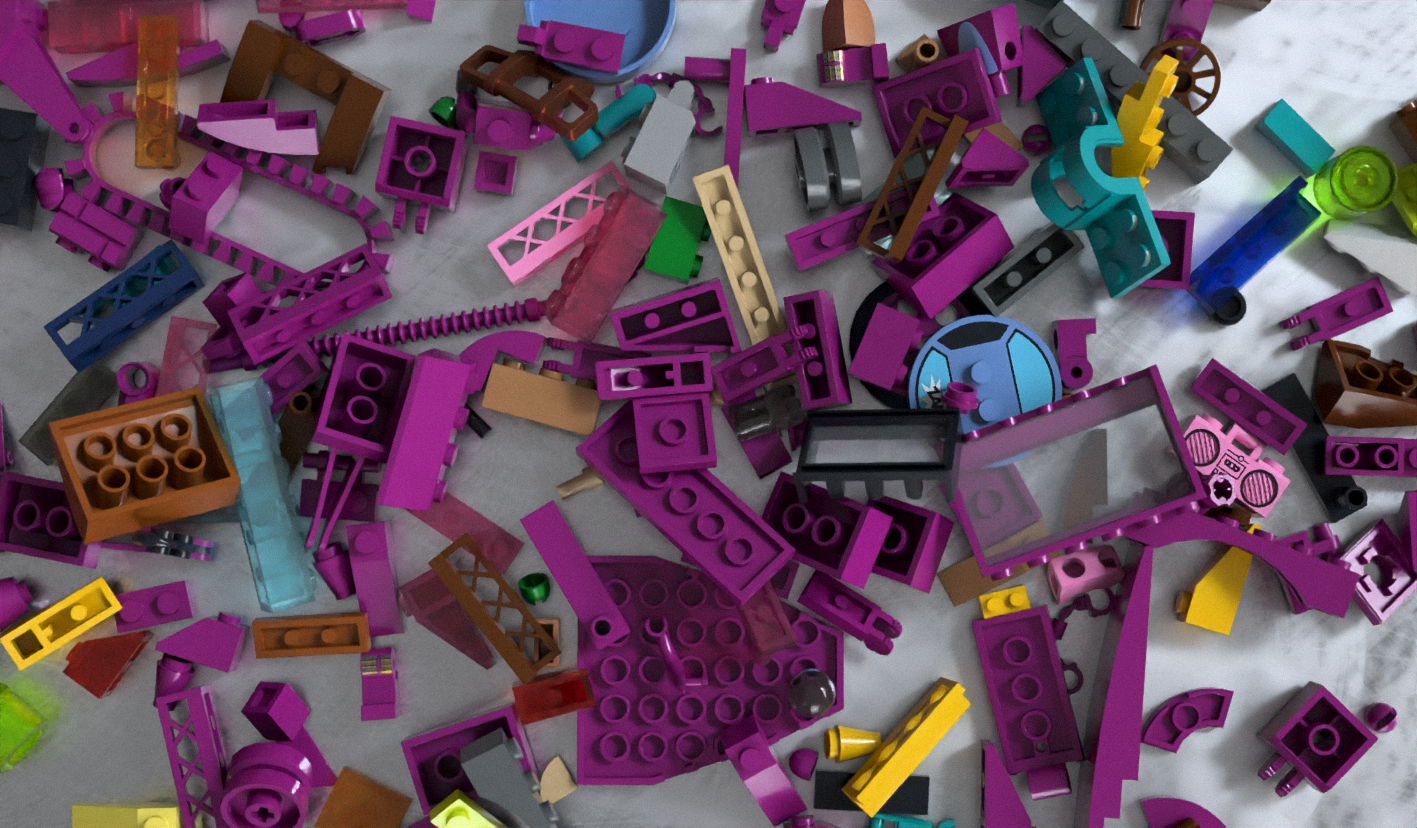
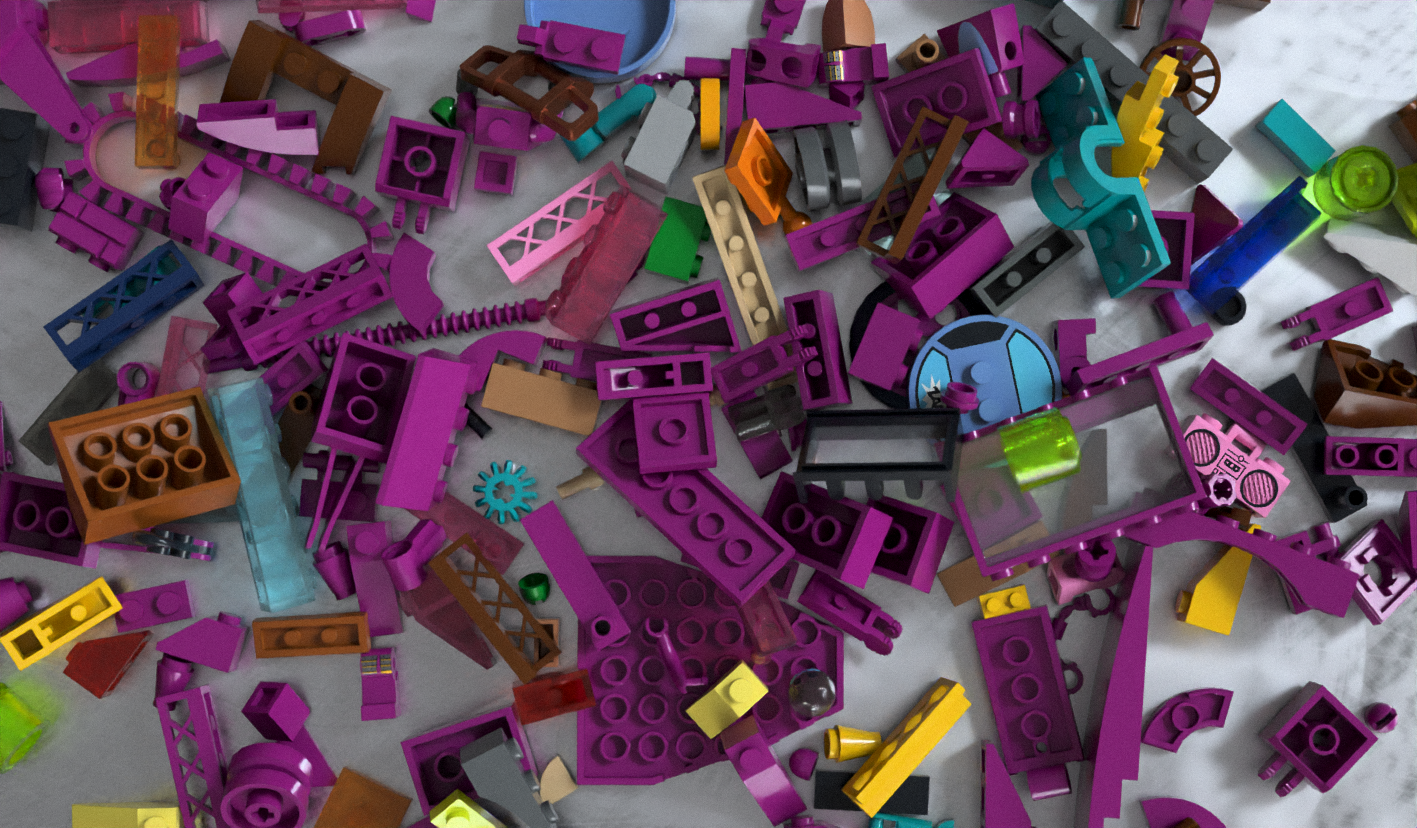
(409, 557): none -> magenta piece
(410, 283): none -> magenta tile
(509, 480): none -> teal gear
(710, 113): none -> light orange beam
(727, 699): none -> light yellow slope
(763, 177): none -> orange plate
(783, 61): none -> magenta leg
(847, 93): none -> magenta piece
(1021, 119): none -> magenta wheel
(1040, 449): none -> clear neon green piece
(1091, 567): none -> magenta wheel
(1182, 342): none -> magenta piece
(1212, 222): none -> magenta piece

